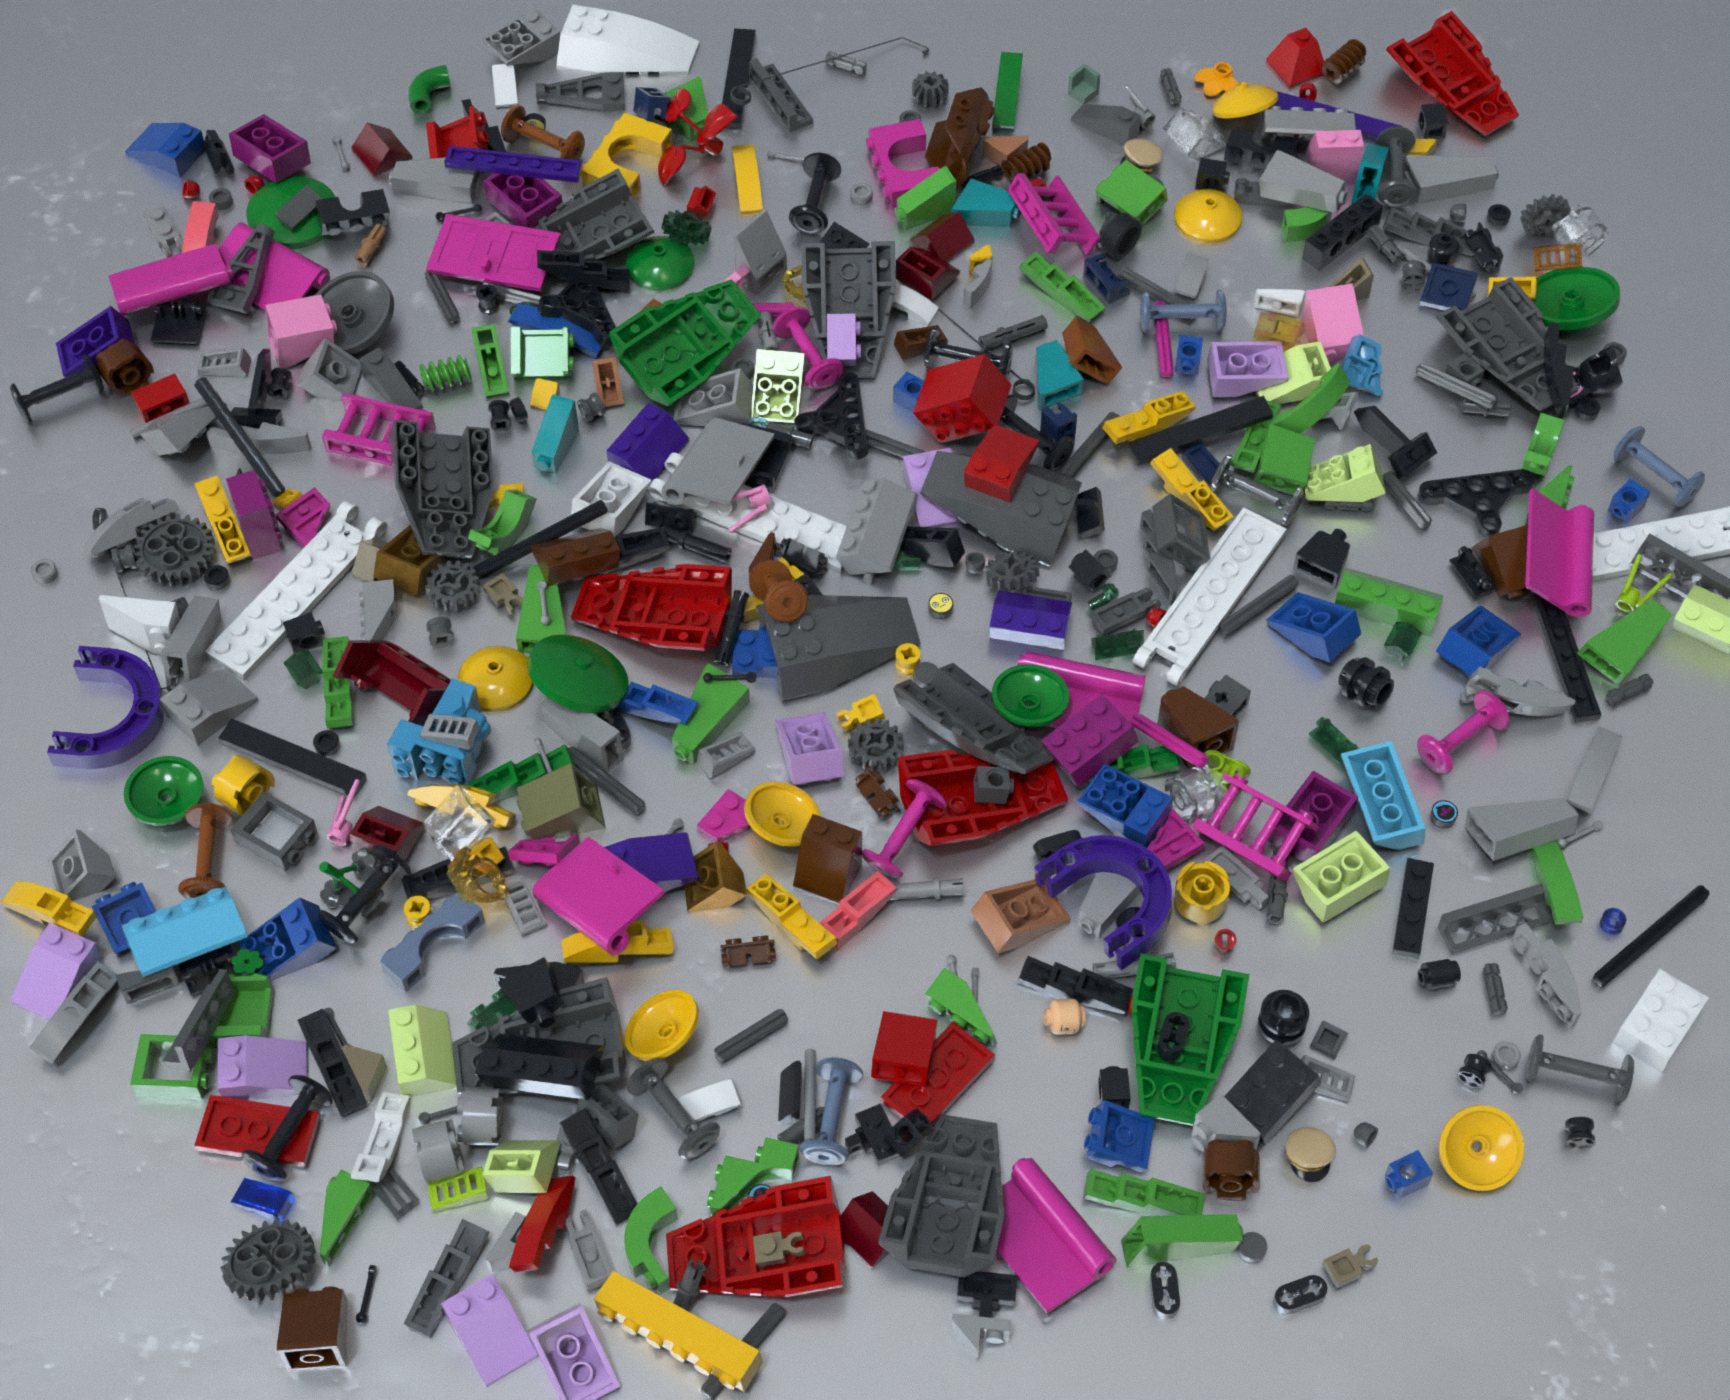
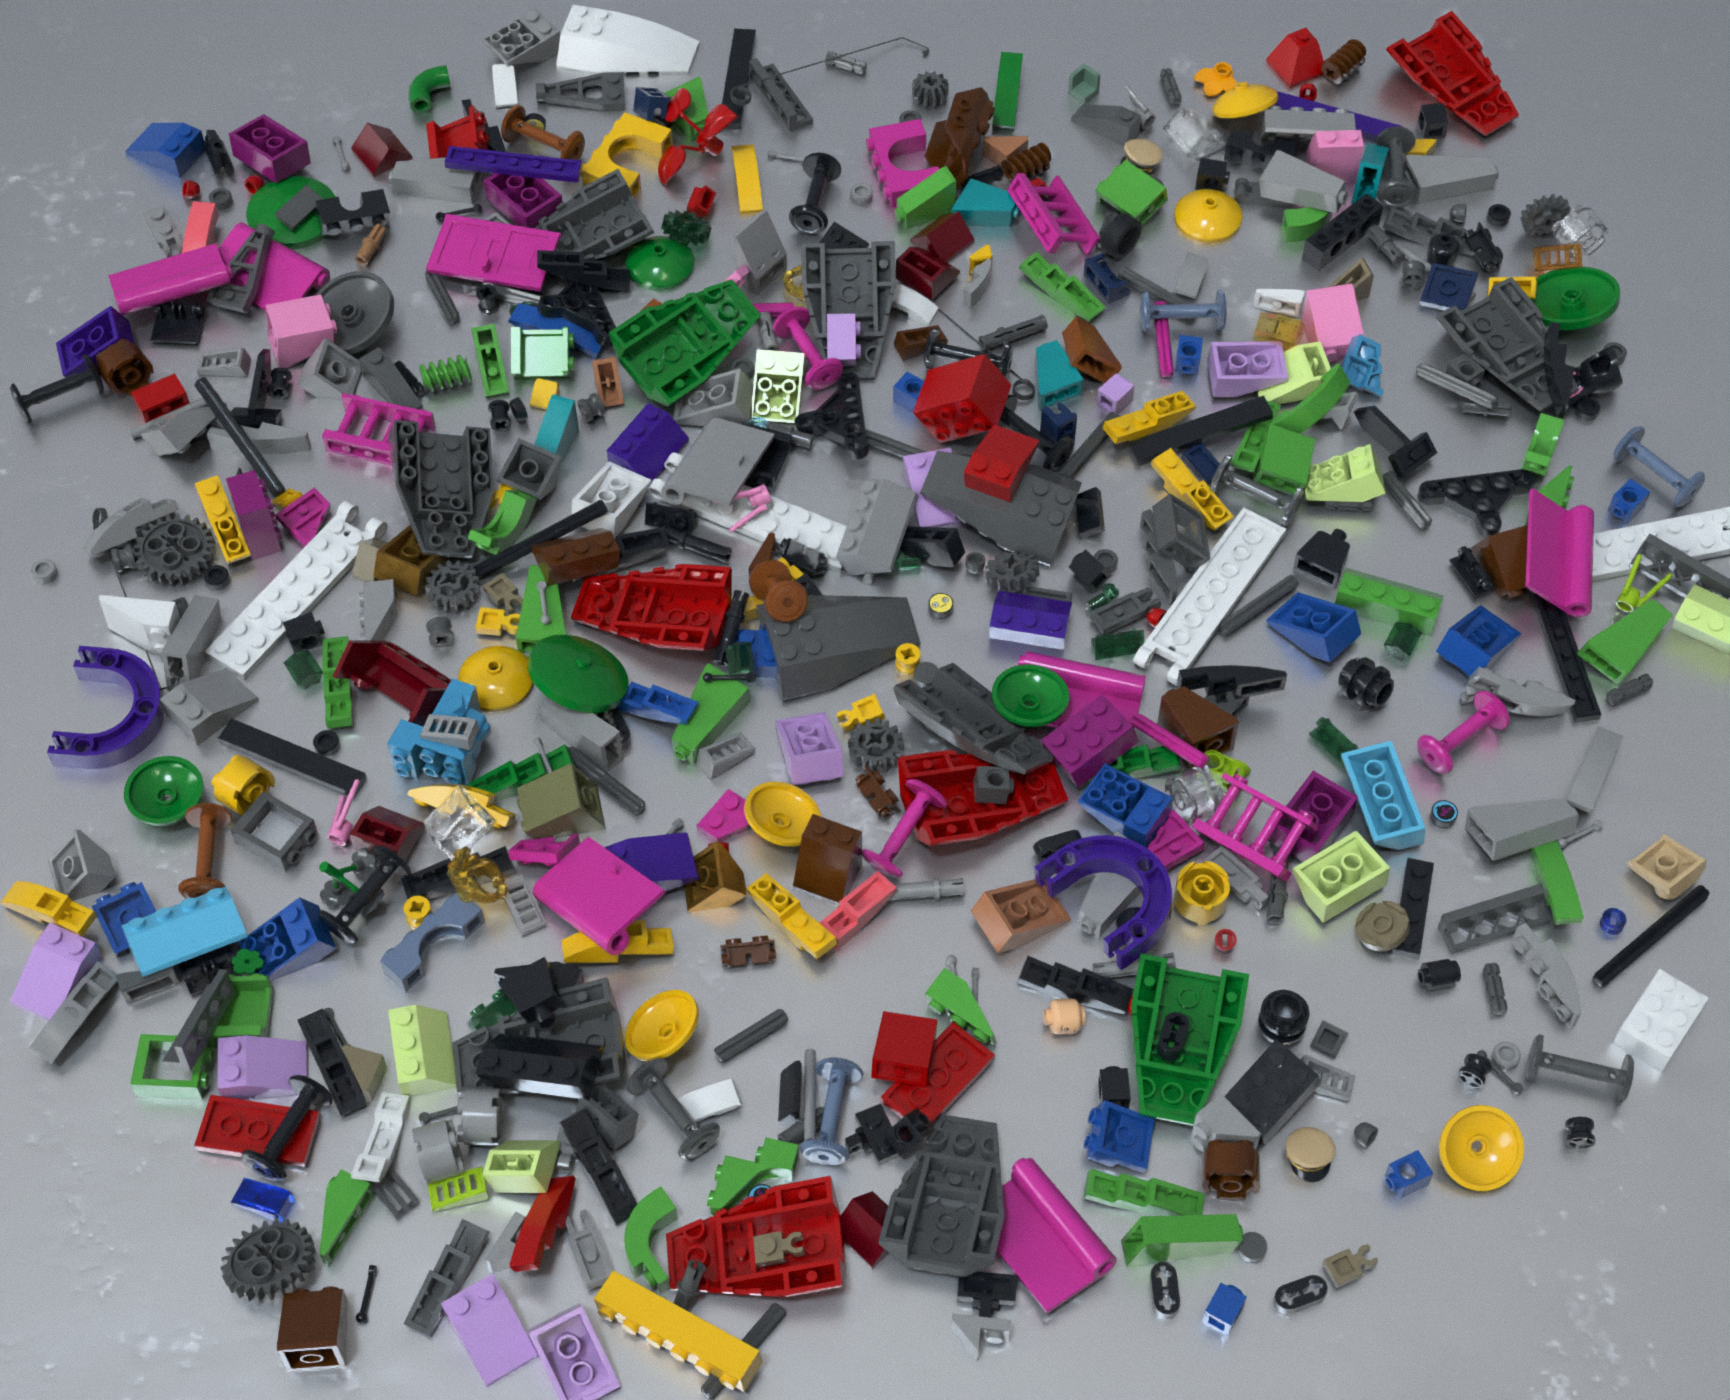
(487, 848): yellow slope -> none
(493, 621): none -> yellow plate
(530, 469): none -> dark grey slope
(739, 658): none -> clear green piece
(1115, 394): none -> lavender brick
(1224, 1308): none -> blue brick
(1241, 680): none -> black slope
(1382, 926): none -> dark tan tile
(1668, 867): none -> tan slope

